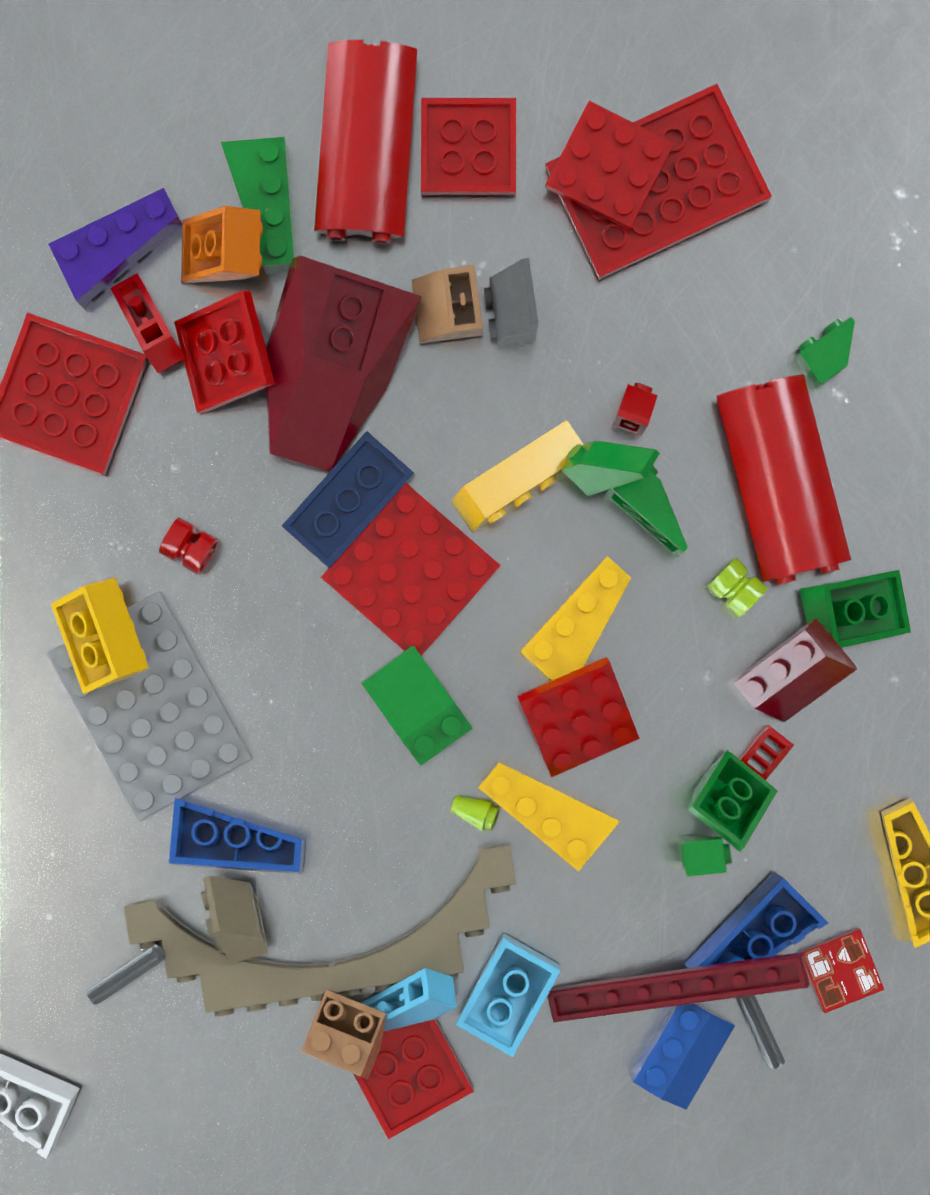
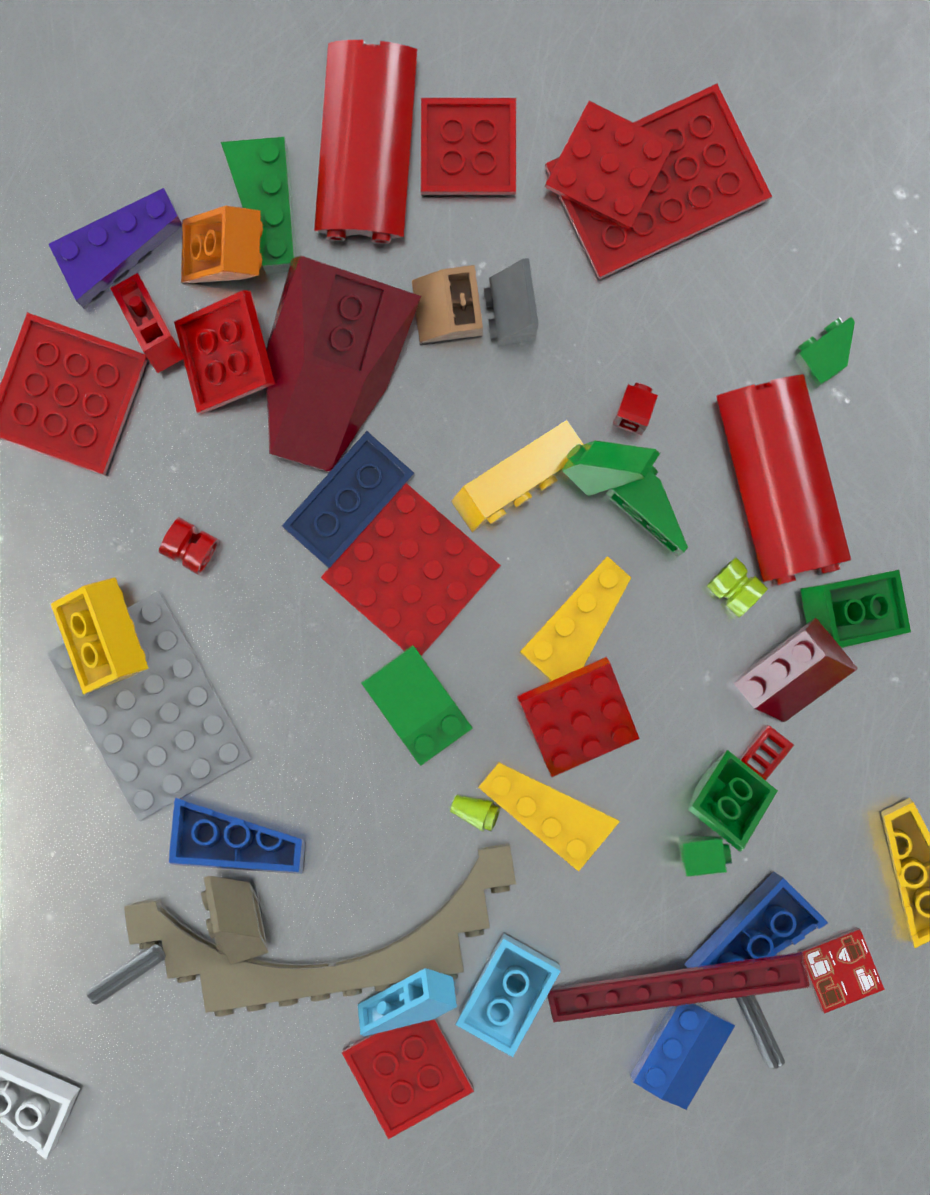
(346, 1034): medium nougat slope -> none

